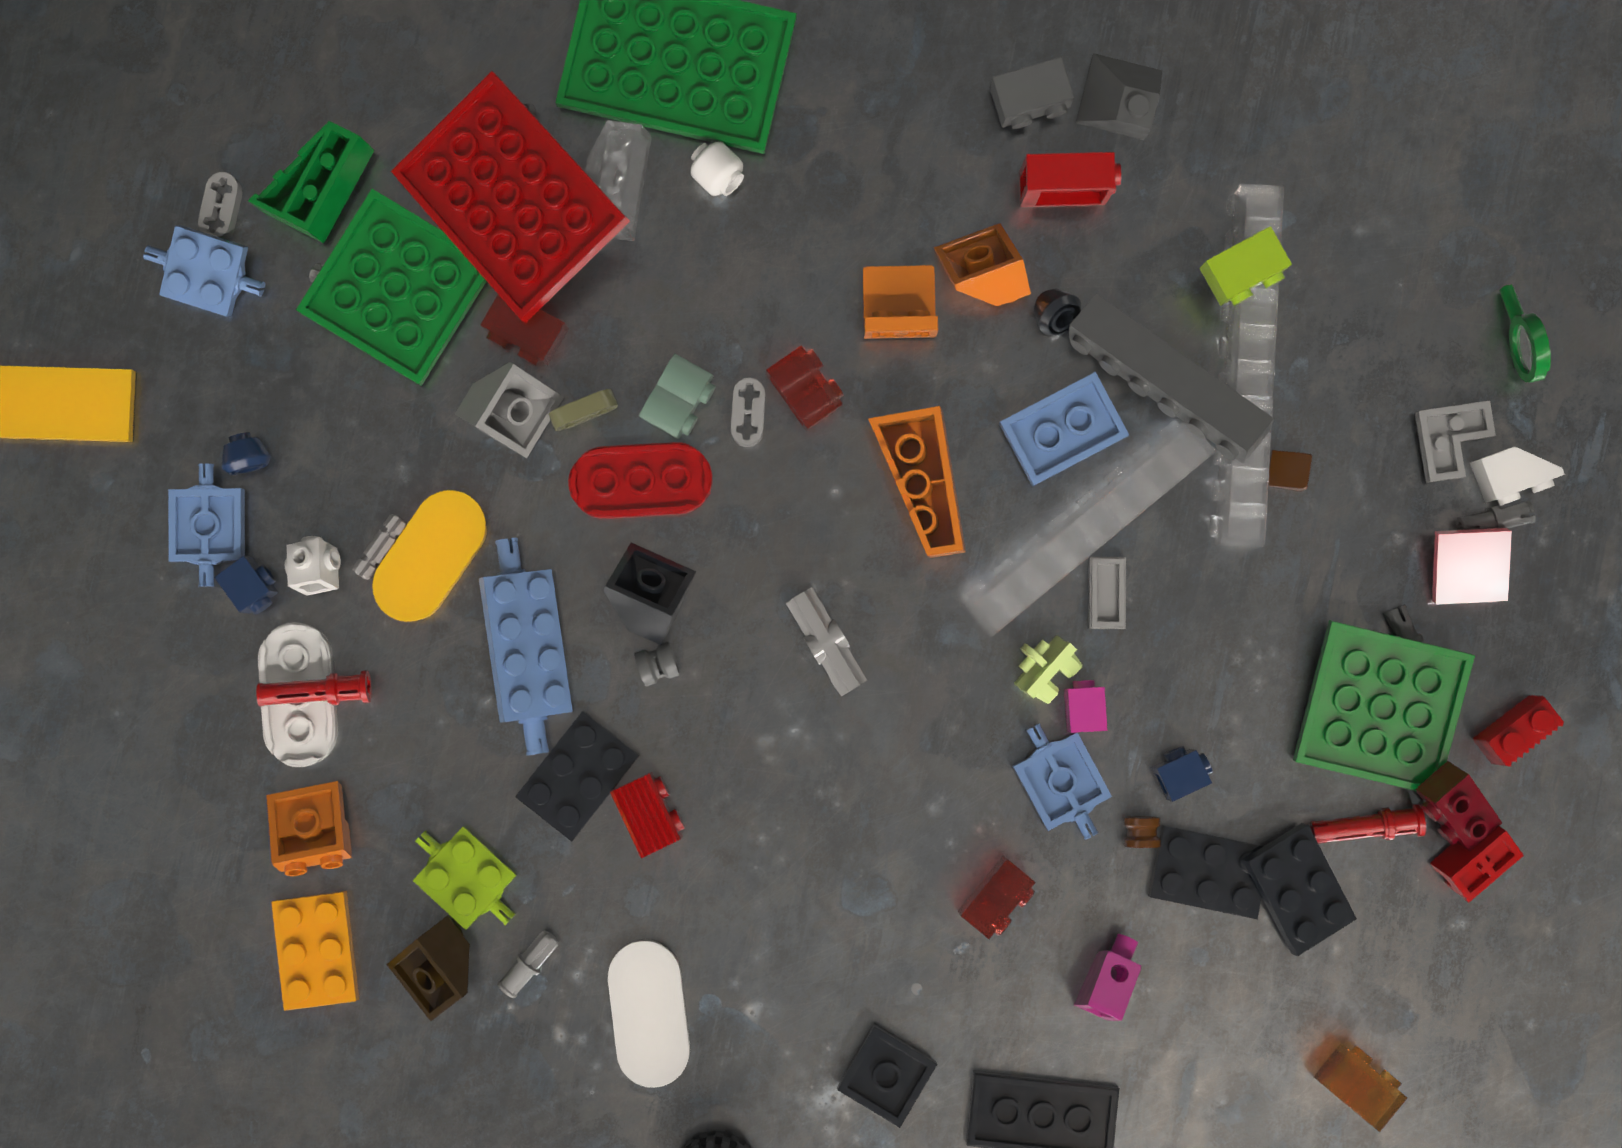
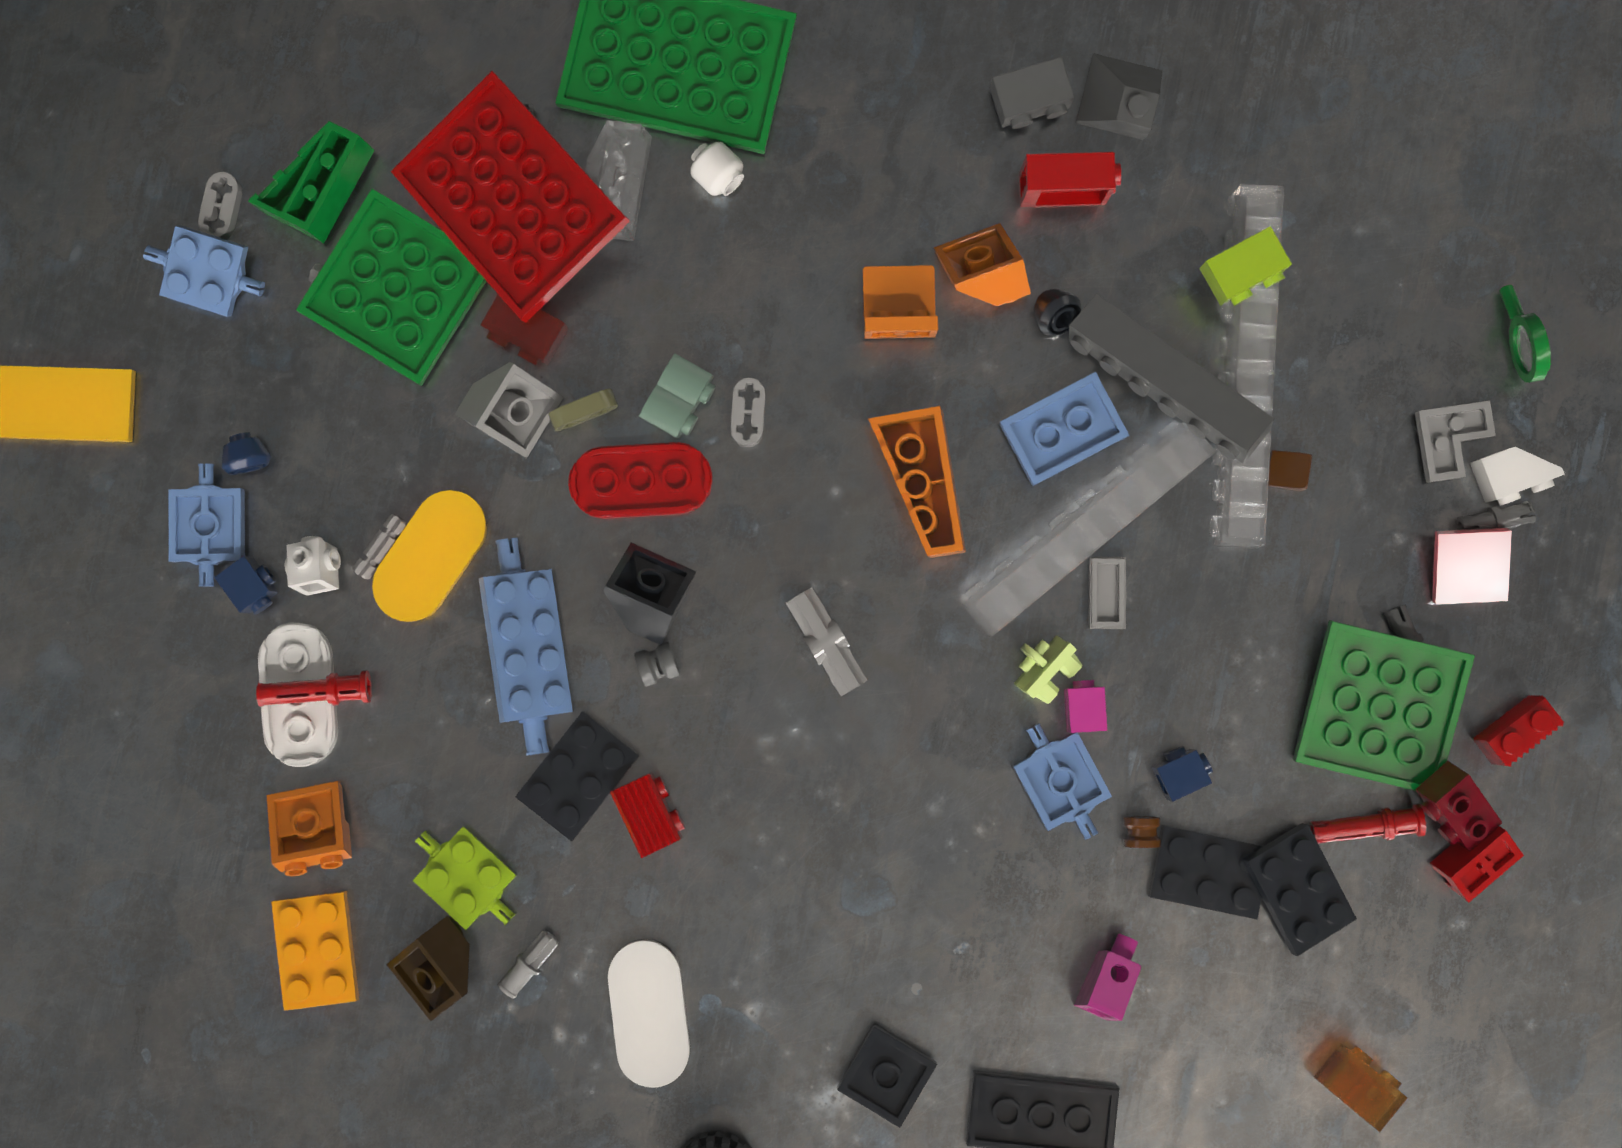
(804, 387): clear red brick -> none
(997, 897): clear red brick -> none

